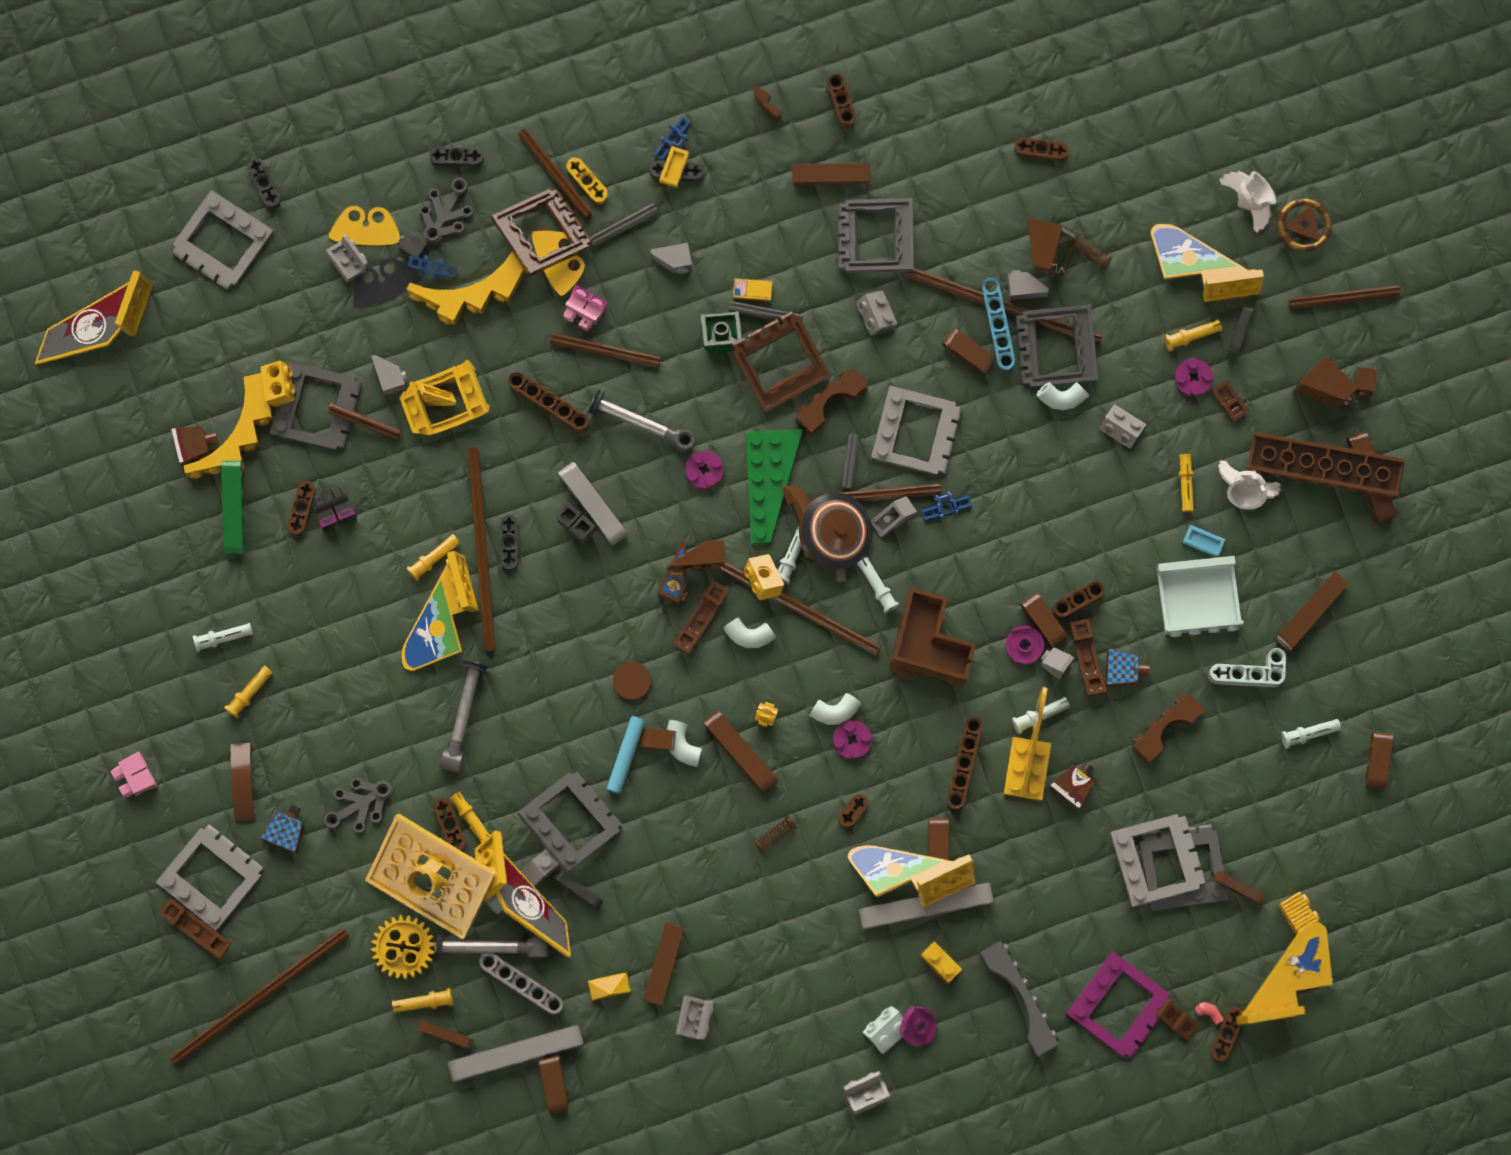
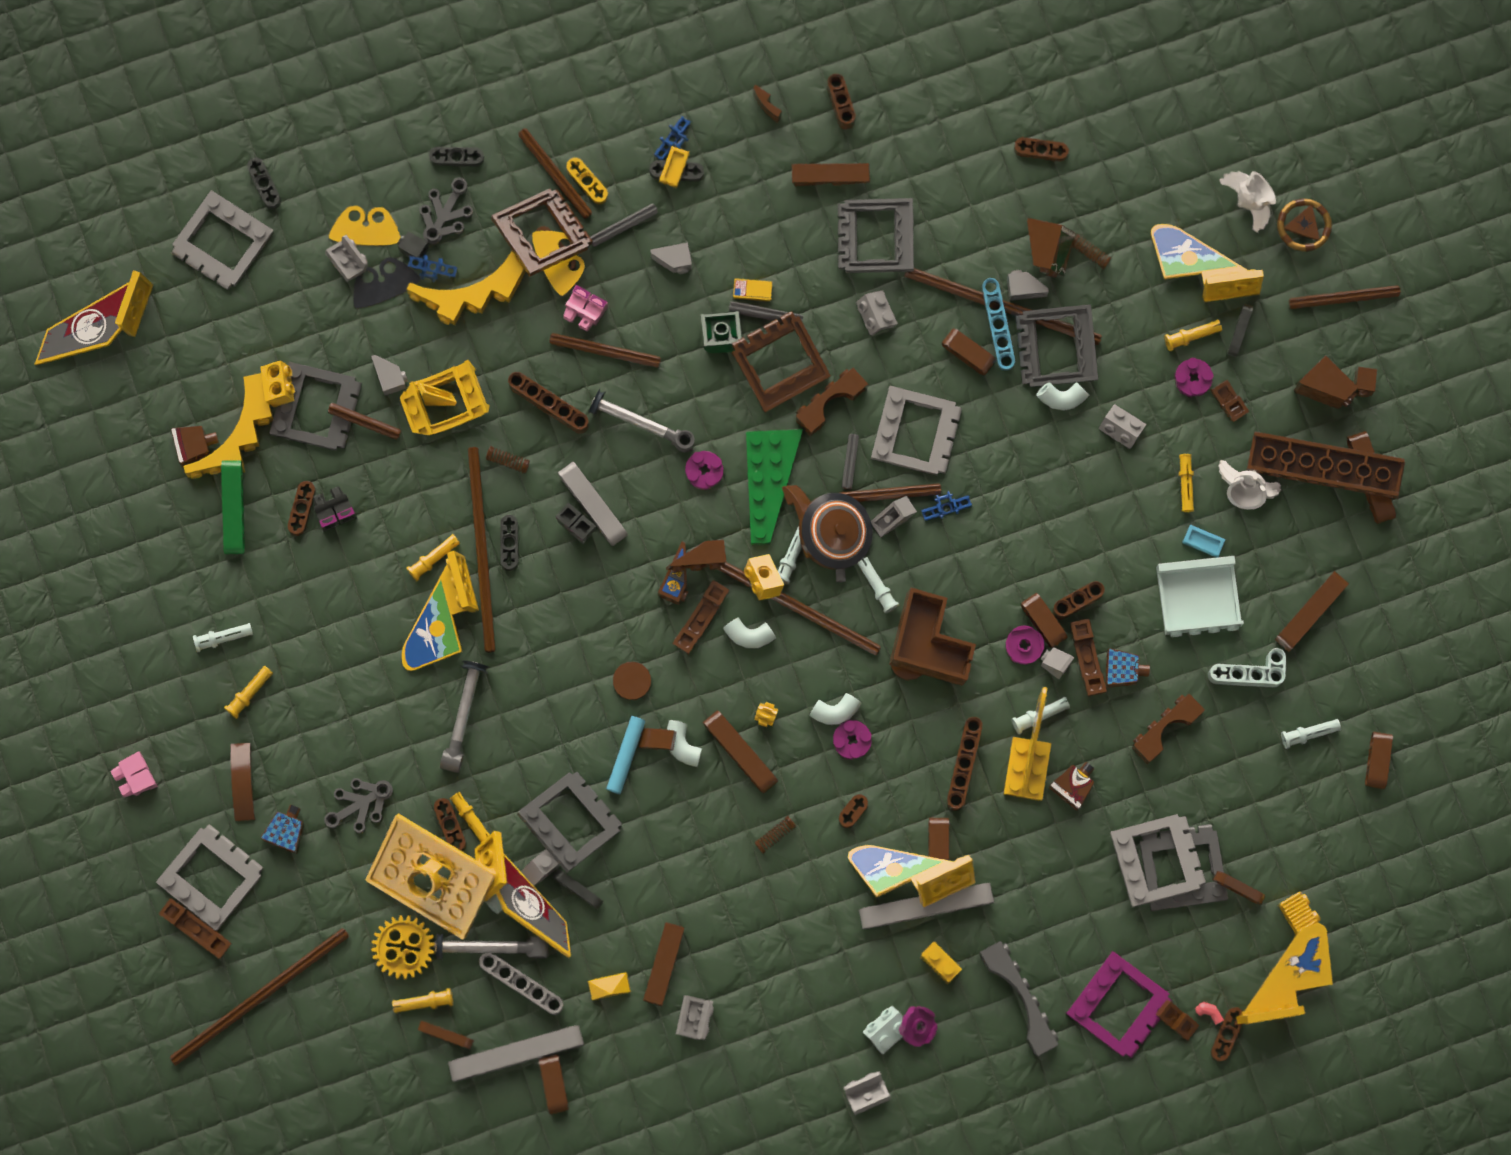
(525, 464): none -> reddish brown piece

